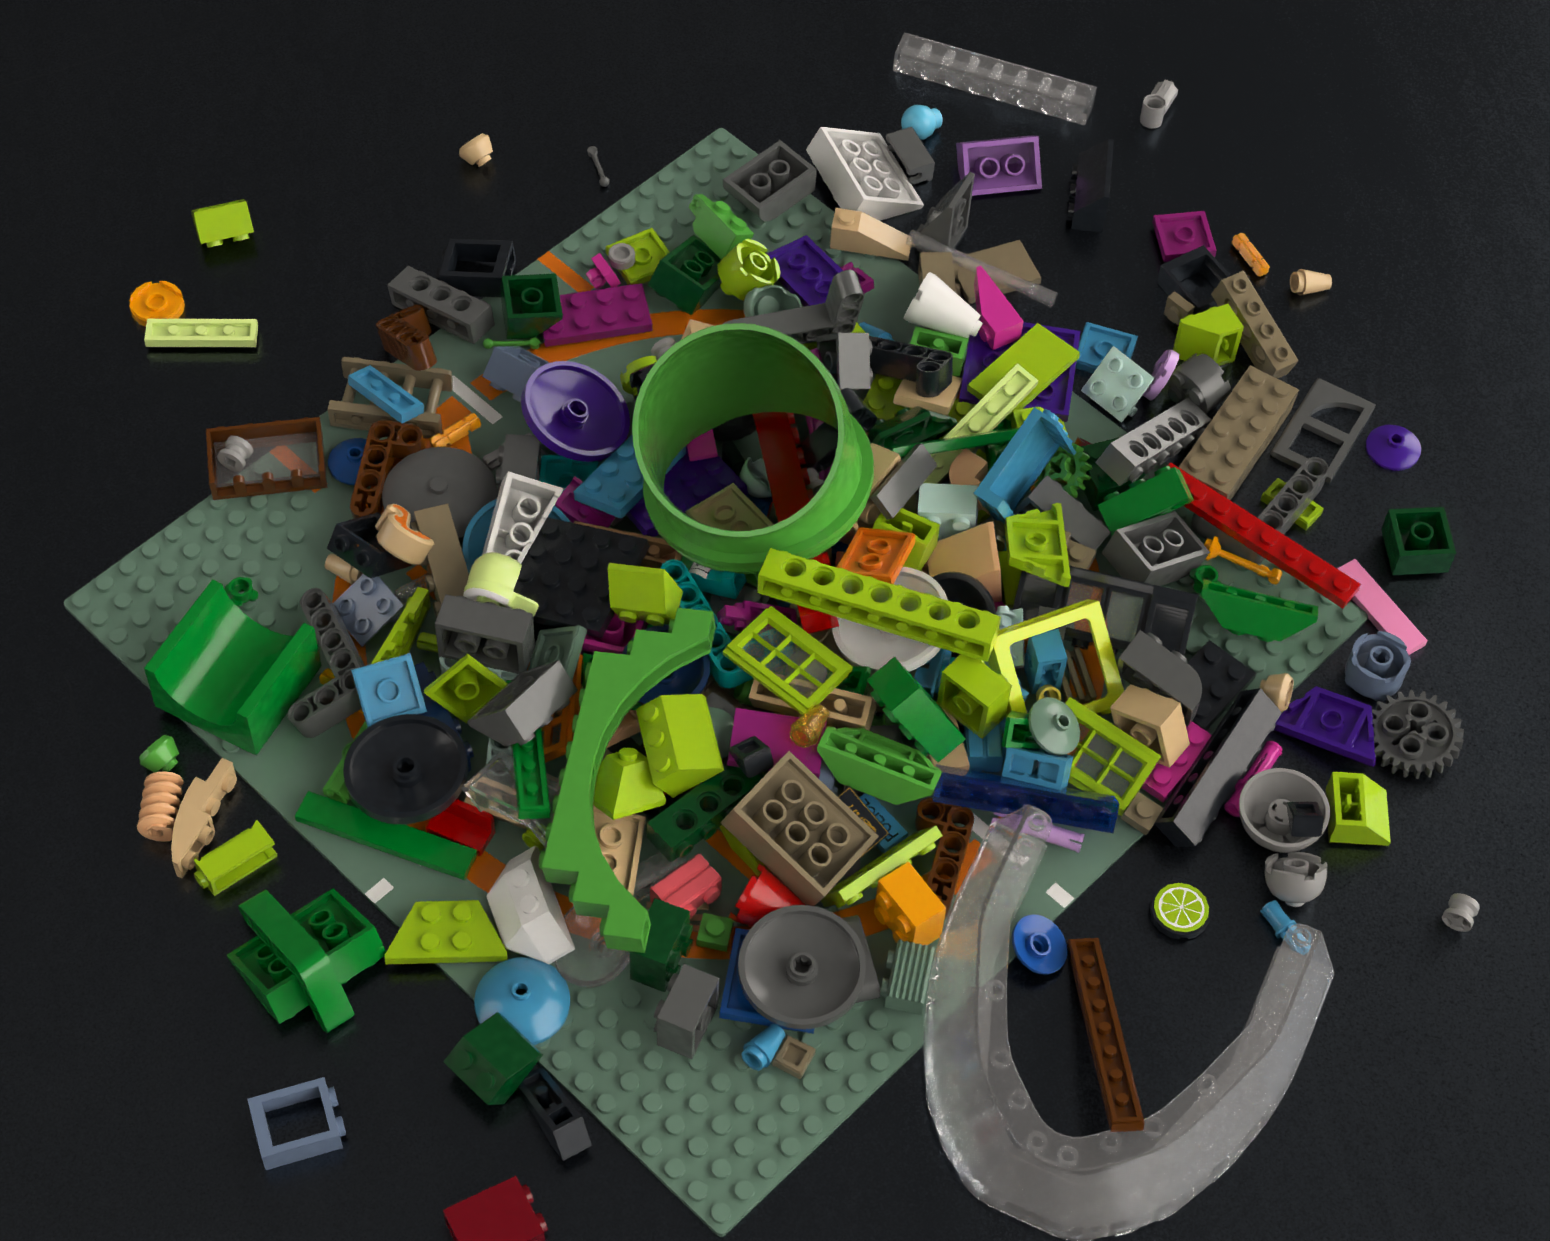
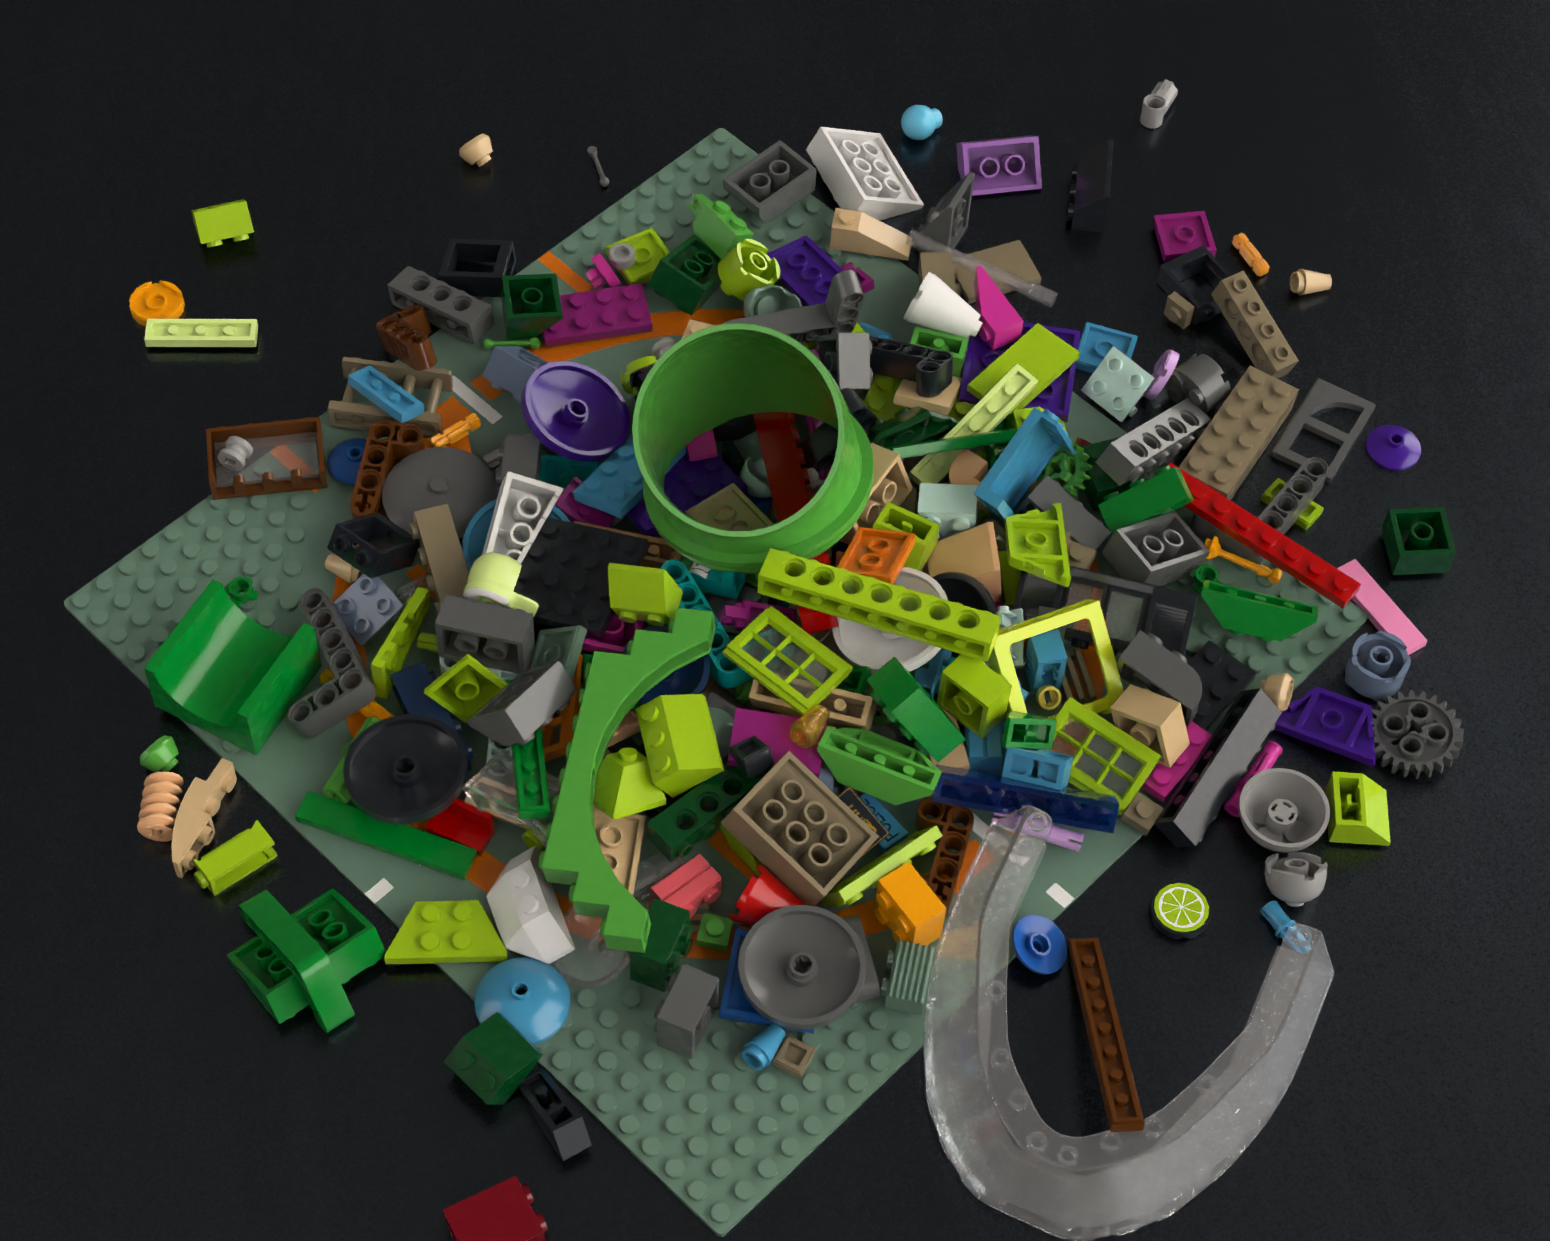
(305, 1147): sand blue window -> none
(388, 689): dark azure tile -> none
(399, 539): tan animal -> none
(903, 481): dark grey tile -> none
(912, 154): dark grey hinge -> none
(994, 78): clear brick -> none
(1054, 726): sand green dish -> none
(1210, 333): lime slope -> none
(1305, 819): black slope -> none
(1460, 912): light grey wheel -> none

